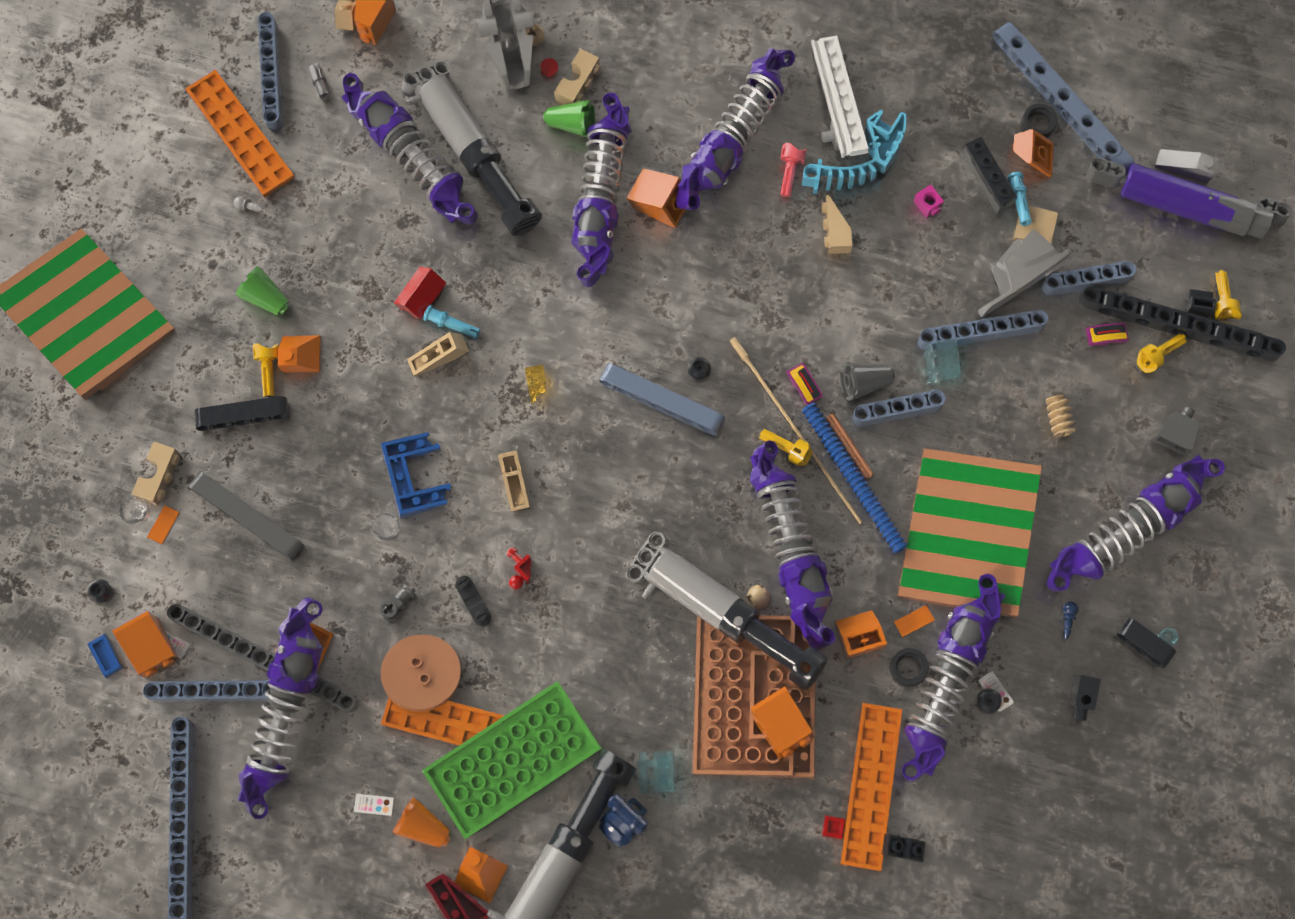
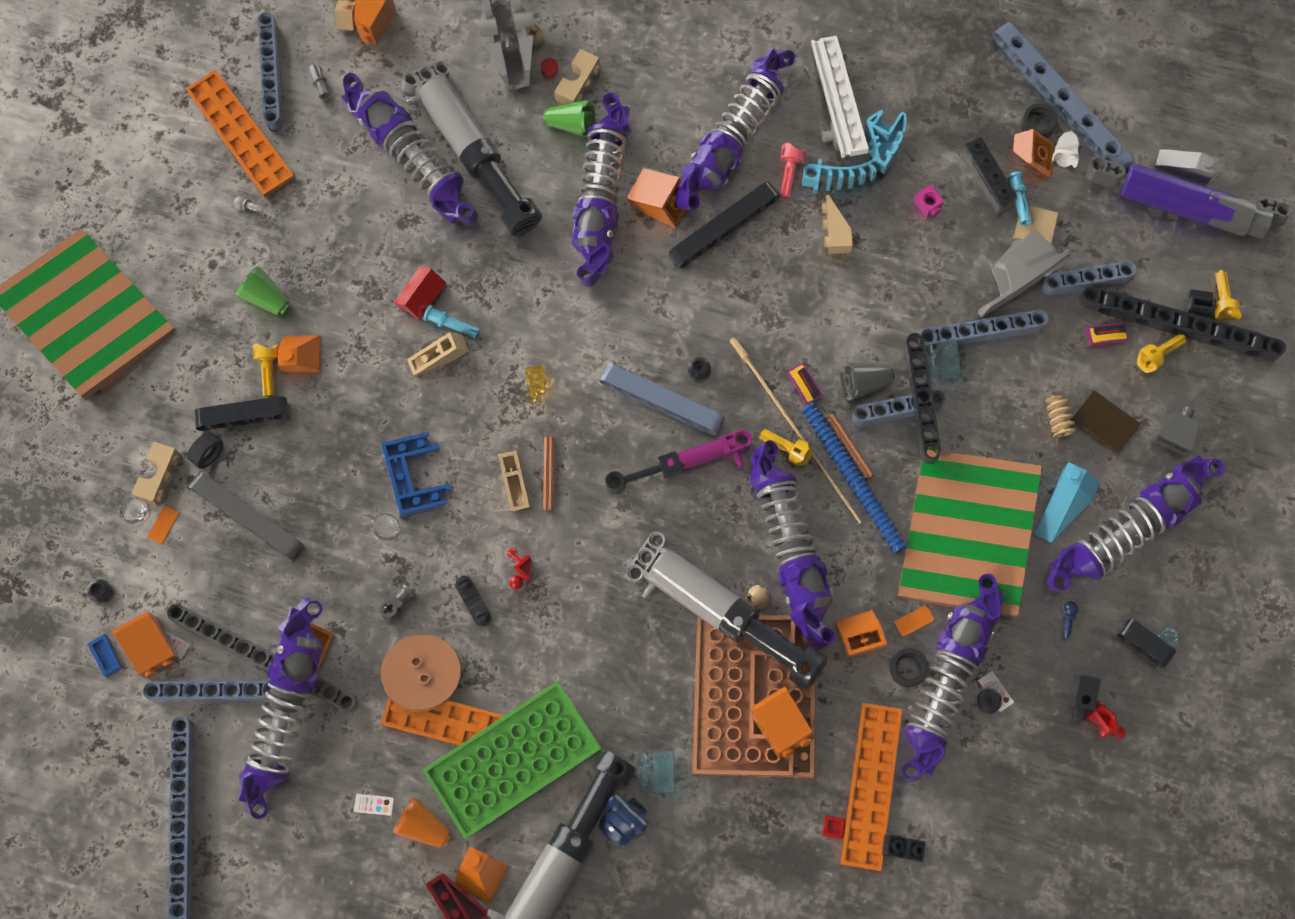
(205, 450): none -> black tyre
(548, 484): none -> nougat axle
(673, 463): none -> magenta piece
(724, 224): none -> black beam
(921, 407): none -> black beam
(1067, 150): none -> white piece
(1070, 497): none -> medium azure wedge
(1106, 422): none -> dark brown tile
(1106, 720): none -> red piece

